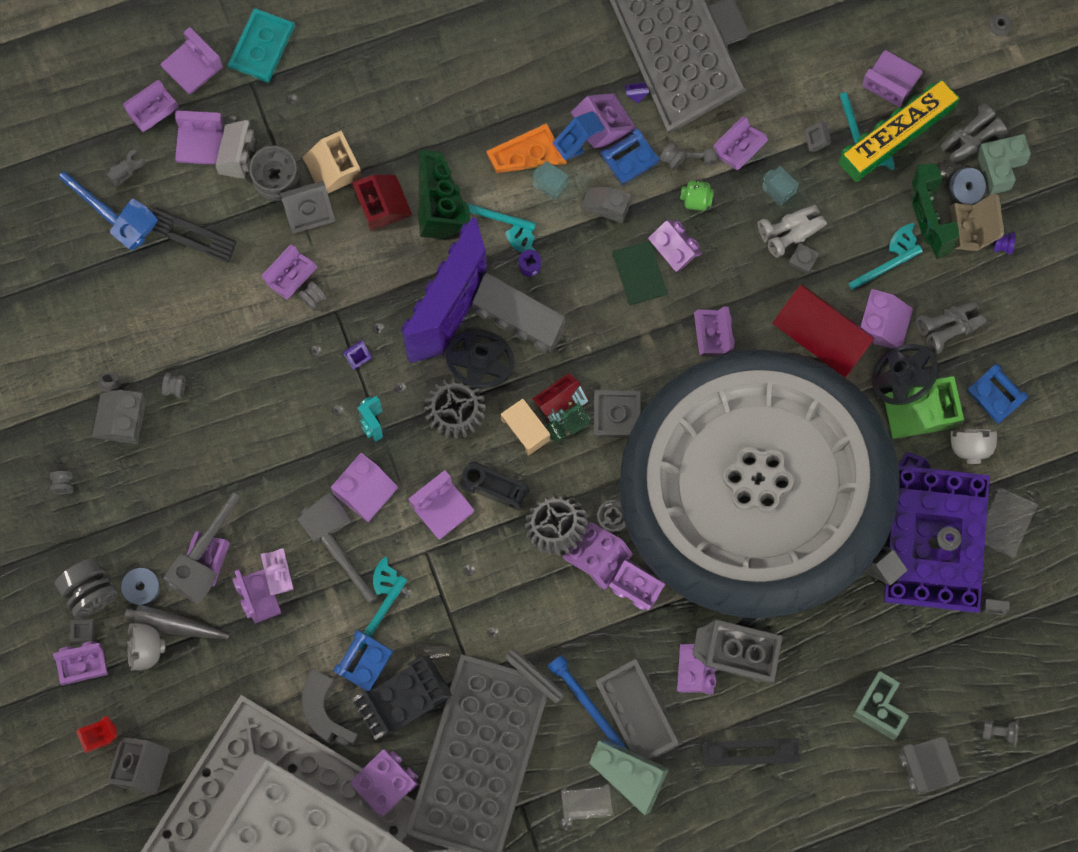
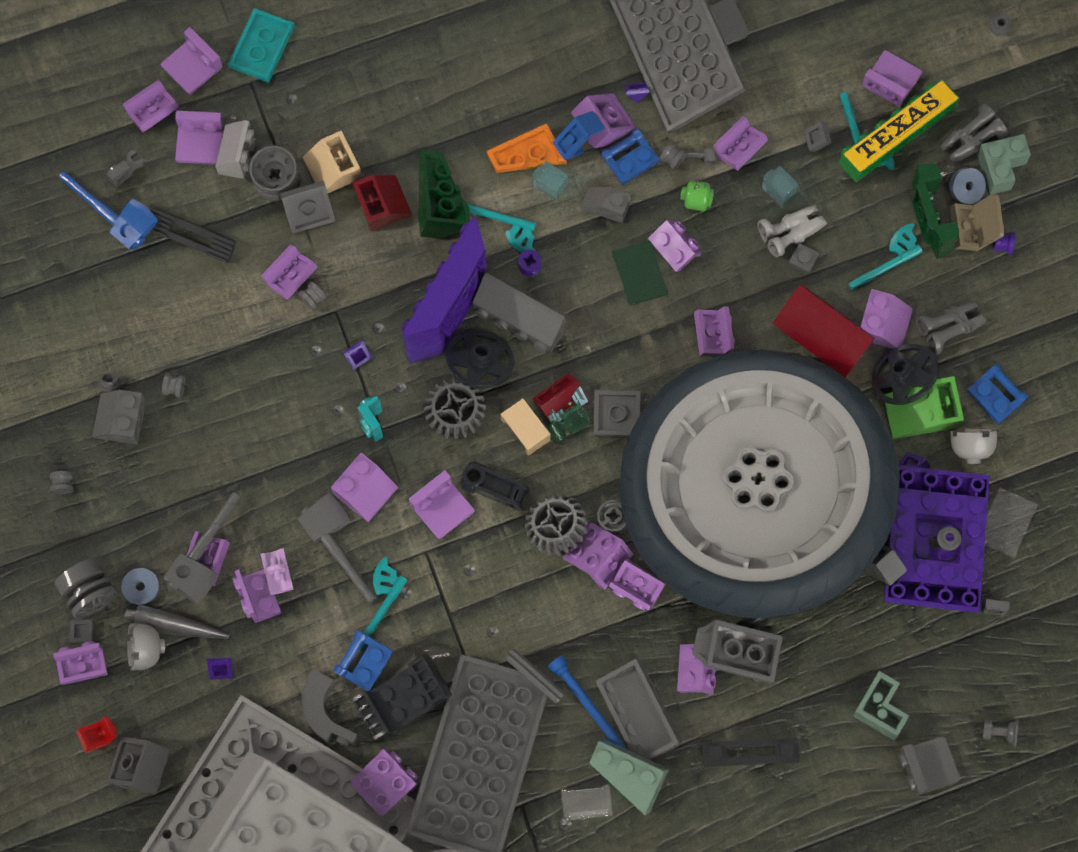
(220, 668): none -> dark purple slope

